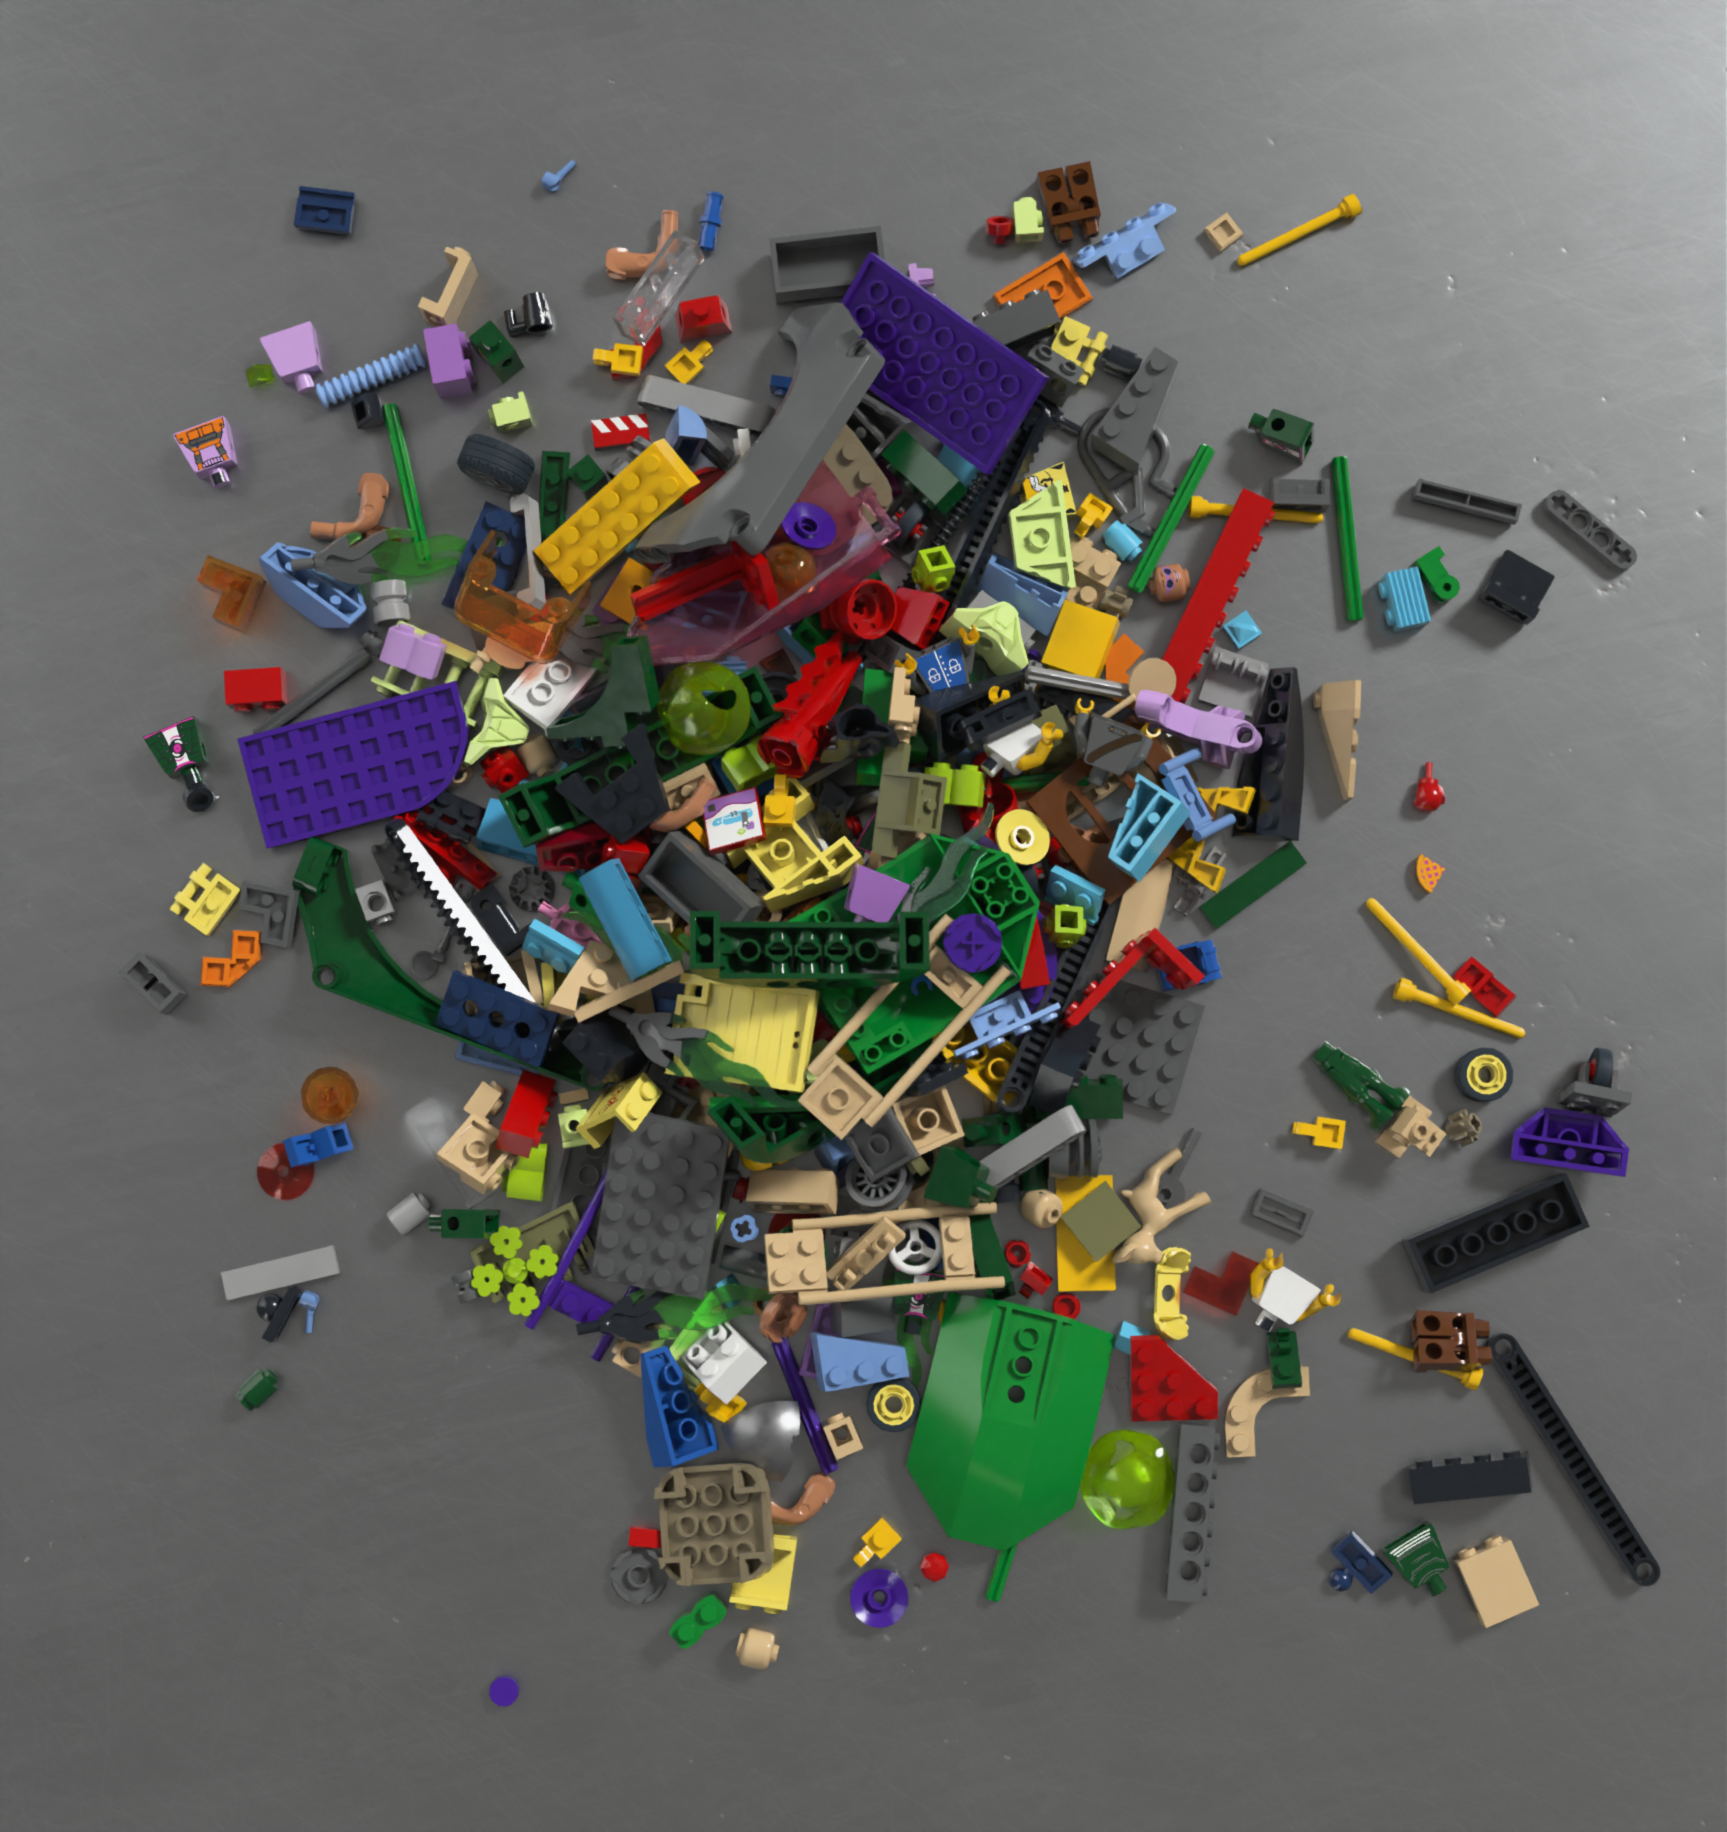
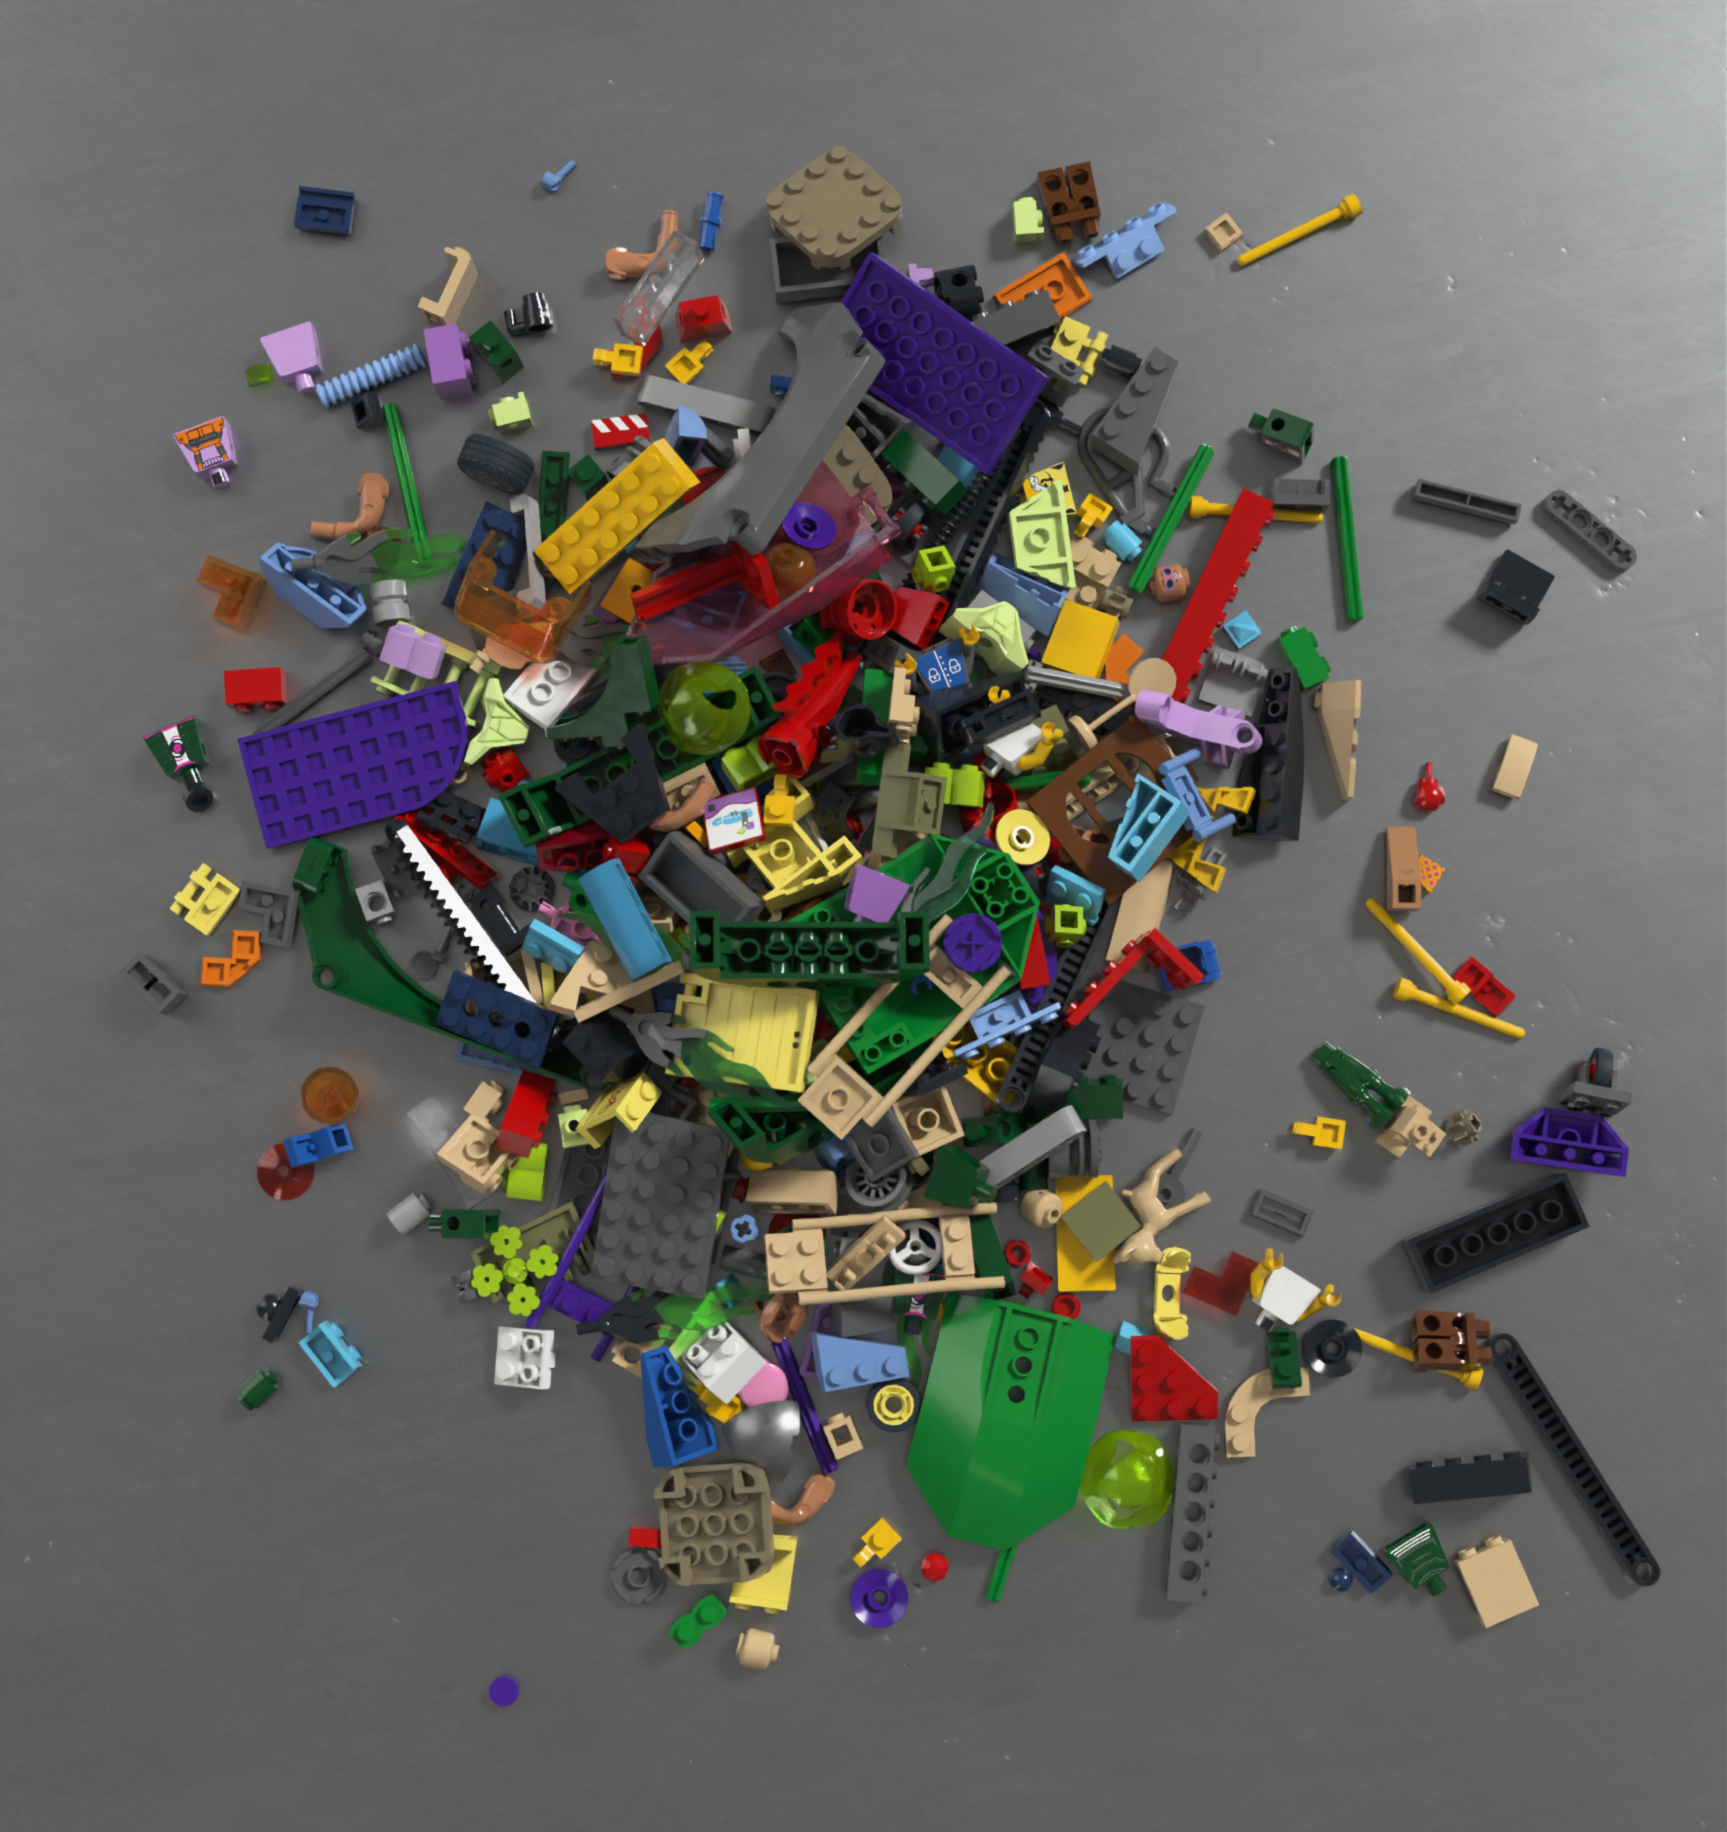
(280, 1272): light grey tile -> none
(331, 1353): none -> medium azure bracket
(524, 1357): none -> white plate
(537, 755): tan head -> none
(766, 1386): none -> bright pink piece
(834, 208): none -> dark tan plate
(959, 291): none -> black brick
(1000, 227): red tile -> none
(1109, 744): dark grey torso -> none
(1252, 885): dark green tile -> none
(1300, 651): none -> green brick
(1347, 1351): none -> black dish
(1403, 870): none -> medium nougat slope
(1404, 599): medium azure brick -> none
(1435, 576): green leg -> none
(1500, 1074): wheel -> none
(1515, 767): none -> tan slope

